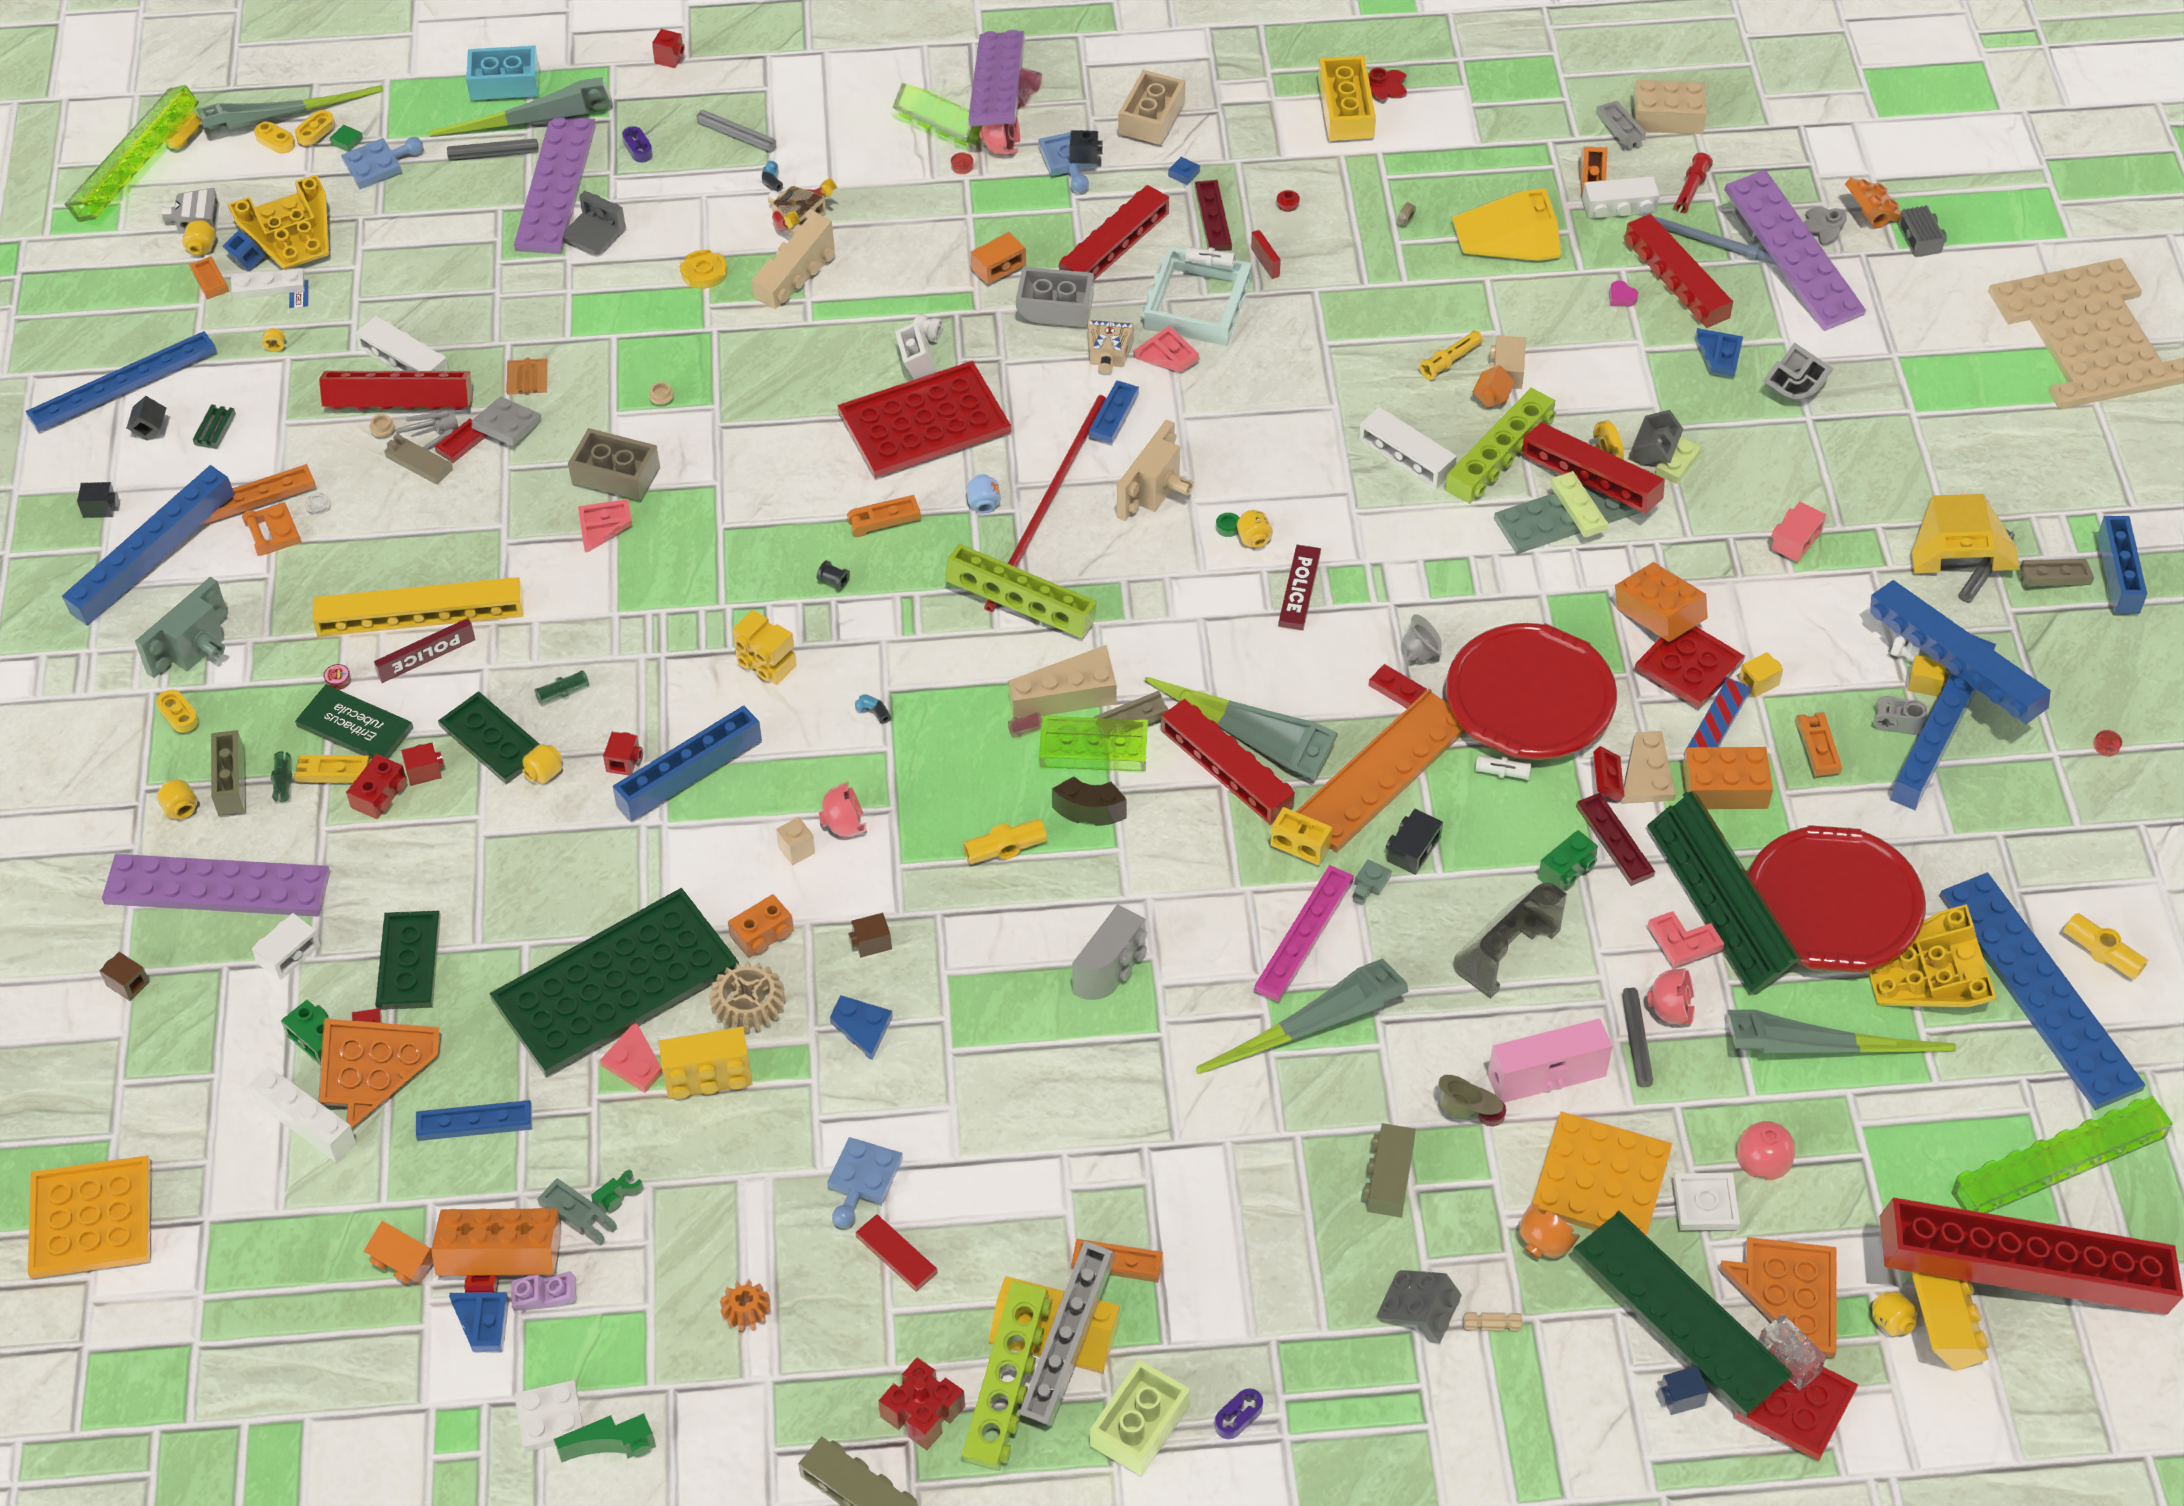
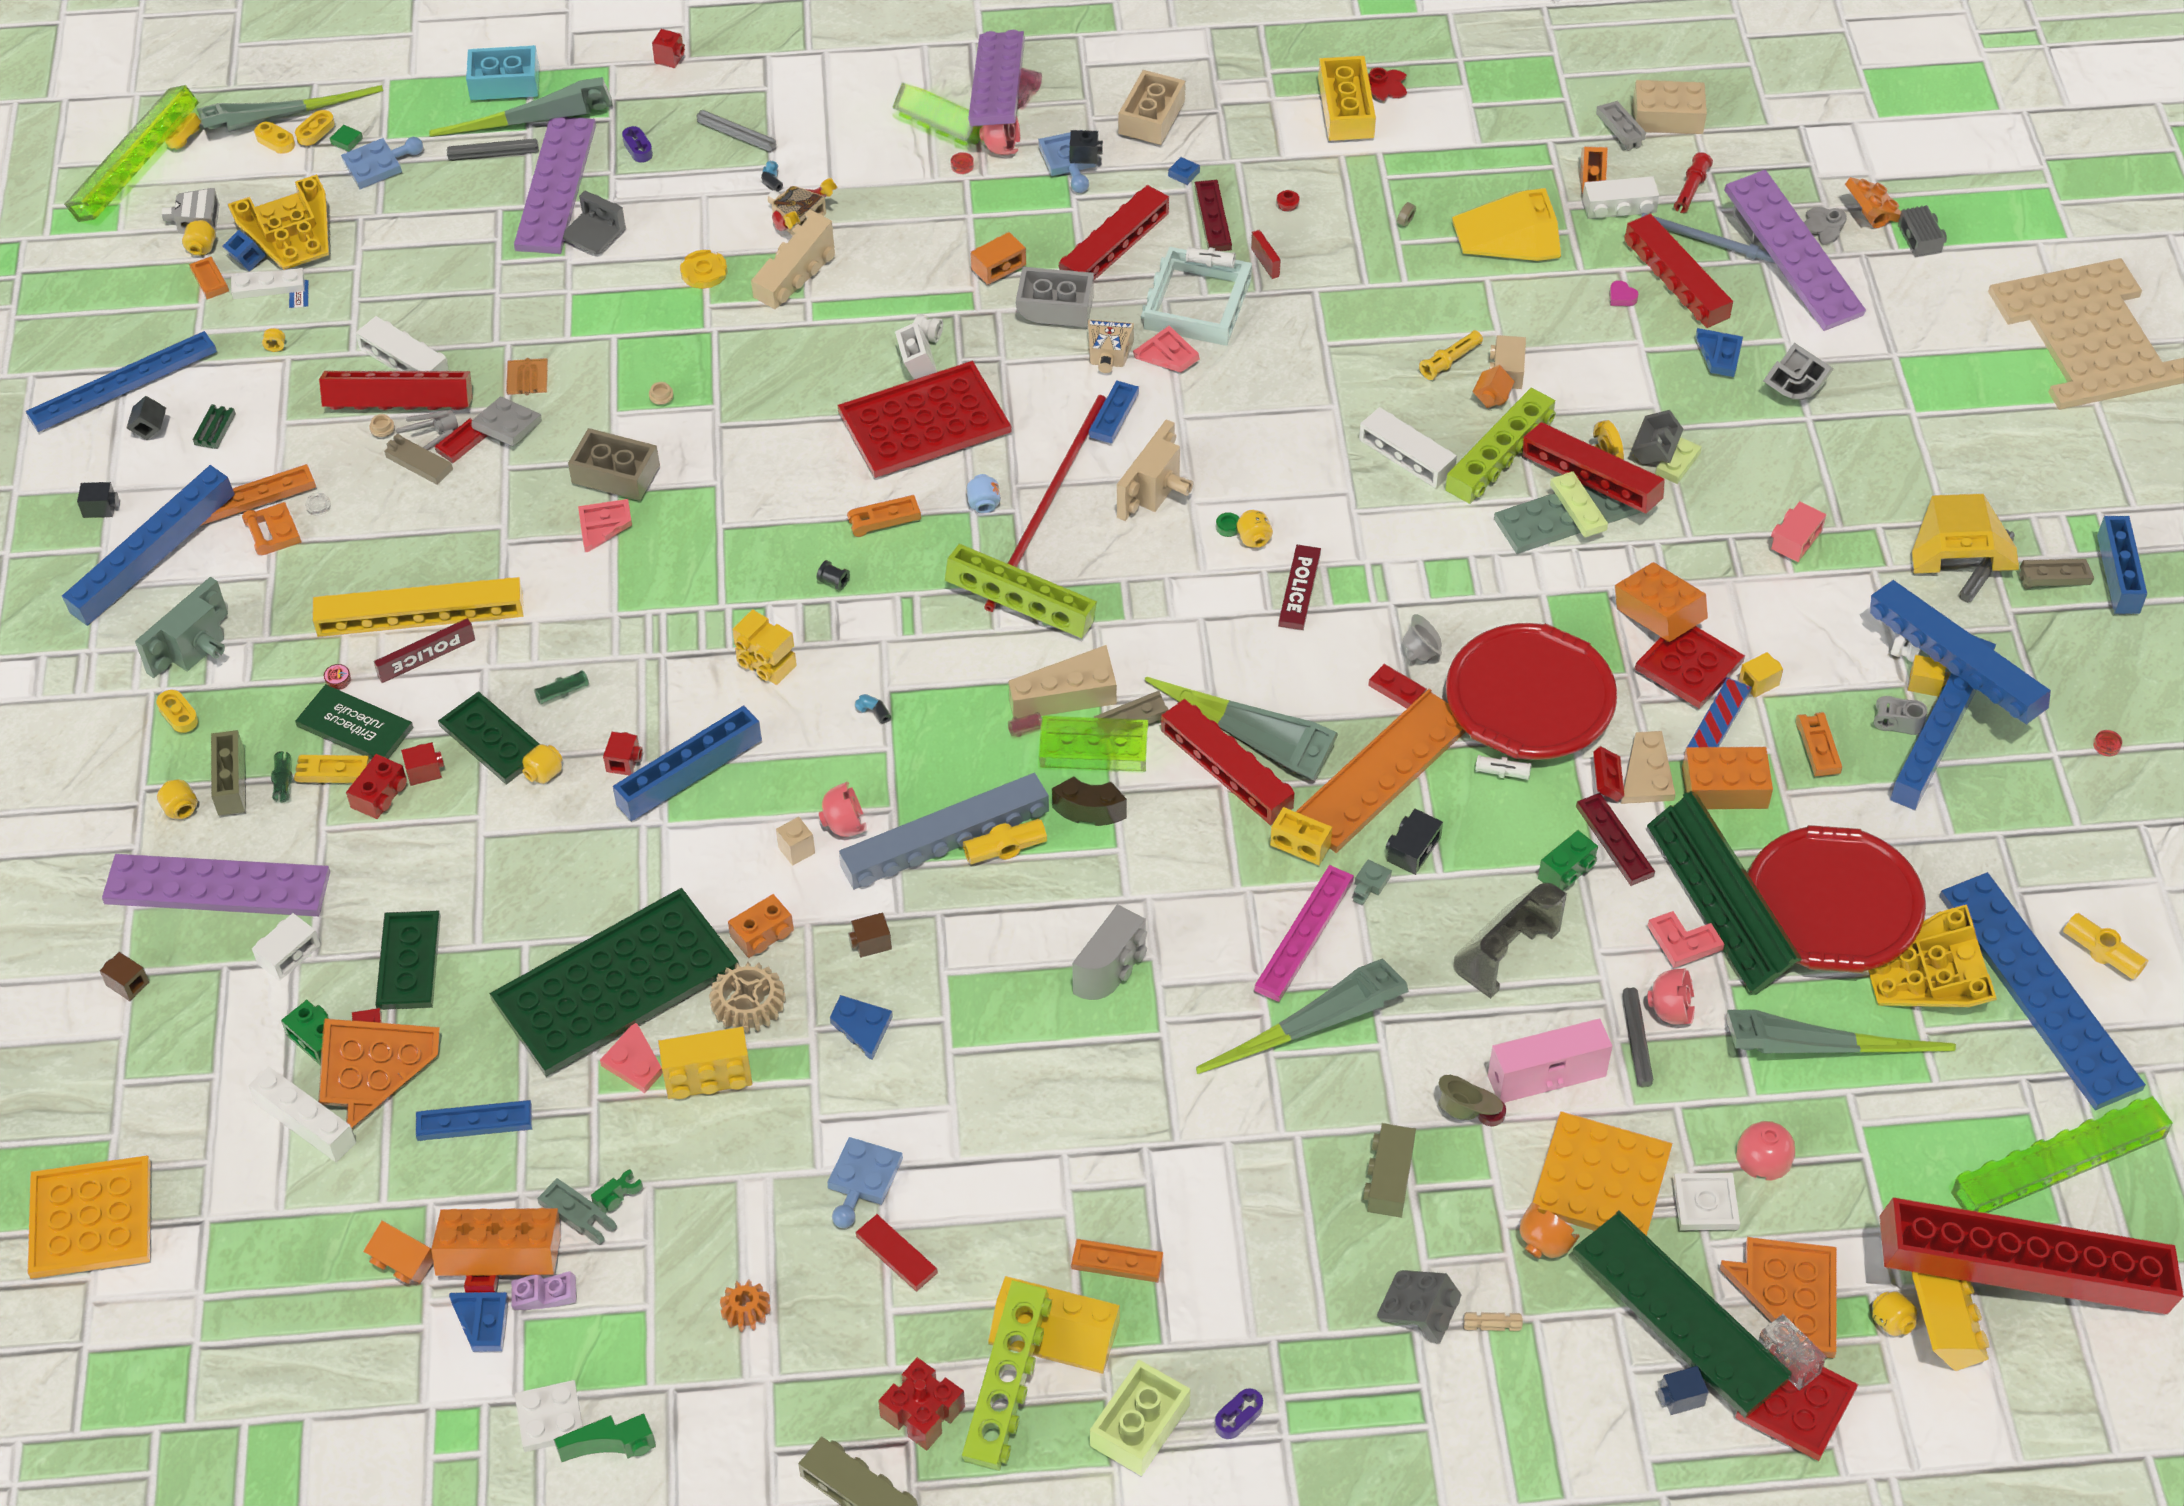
(942, 831): none -> sand blue brick
(1068, 1333): light grey brick -> none

